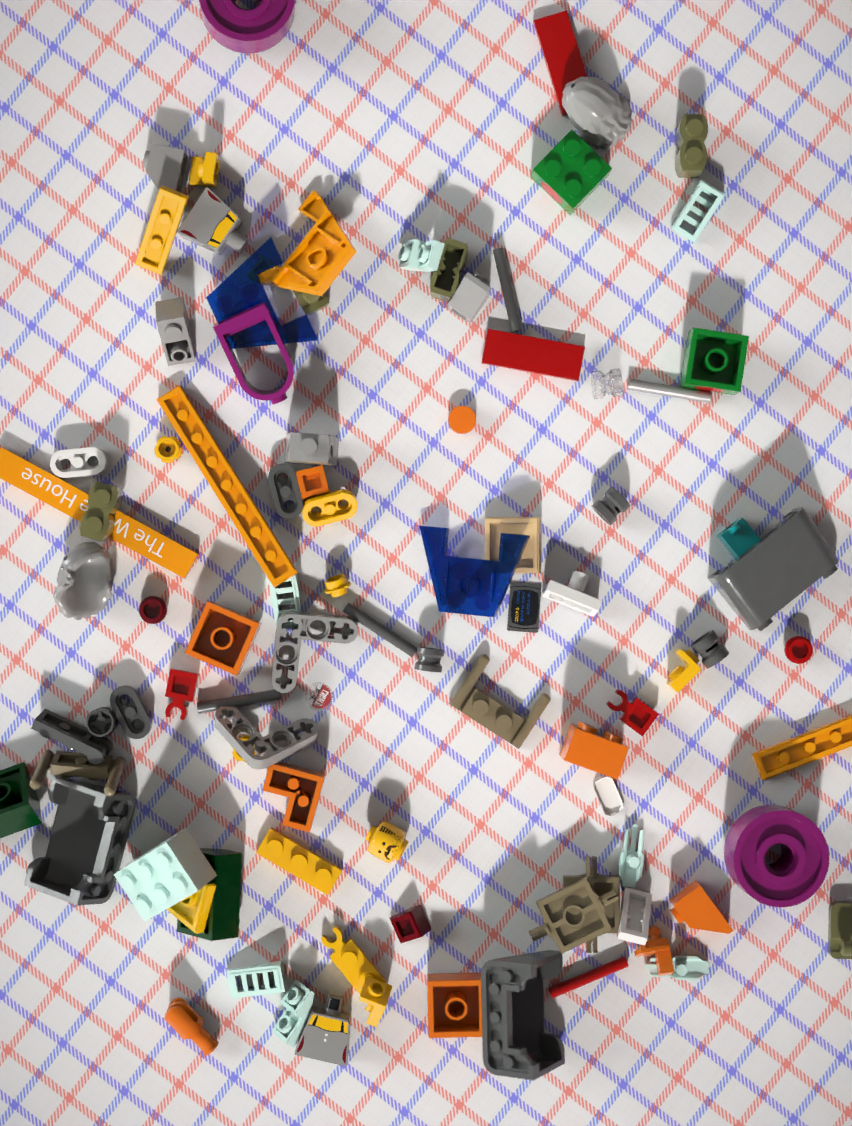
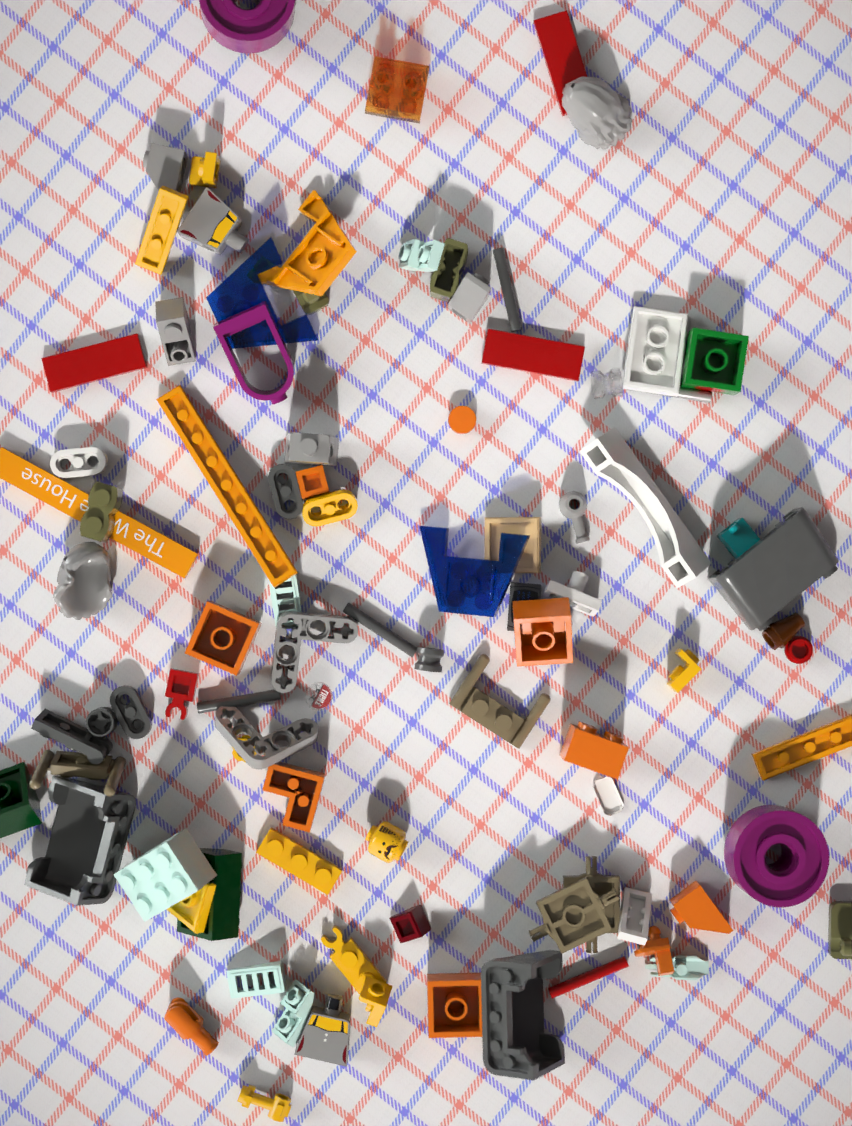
(94, 363): none -> red piece
(153, 609): dark red plate -> none
(162, 444): yellow plate -> none
(278, 1107): none -> yellow bar
(336, 585): yellow plate -> none
(397, 89): none -> clear orange plate
(542, 631): none -> orange brick
(570, 172): green brick -> none
(575, 515): none -> light grey bar
(610, 506): dark grey wheel -> none
(631, 860): light aqua piece -> none
(635, 714): red plate -> none
(655, 351): none -> white tile
(677, 548): none -> white arch
(690, 141): olive brick -> none
(709, 654): dark grey wheel -> none
(713, 192): light aqua slope -> none
(782, 631): none -> reddish brown cone

